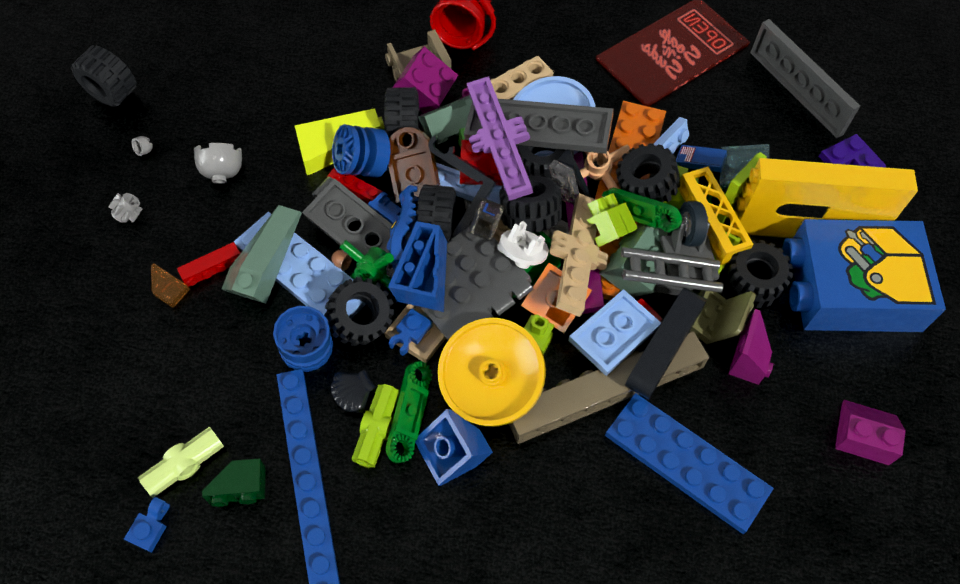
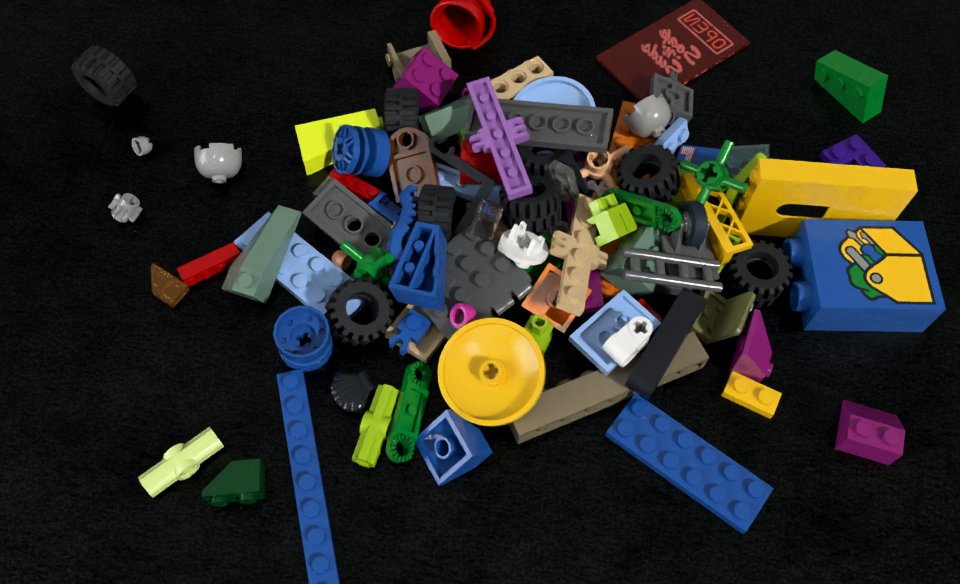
(147, 529): blue plate -> none
(469, 314): none -> dark pink piece
(598, 190): none -> clear plate
(629, 340): none -> white piece
(649, 117): none -> light grey cylinder
(676, 94): none -> dark grey plate
(706, 171): none -> green bar
(751, 394): none -> yellow plate
(804, 79): dark grey plate -> none
(852, 84): none -> green wedge

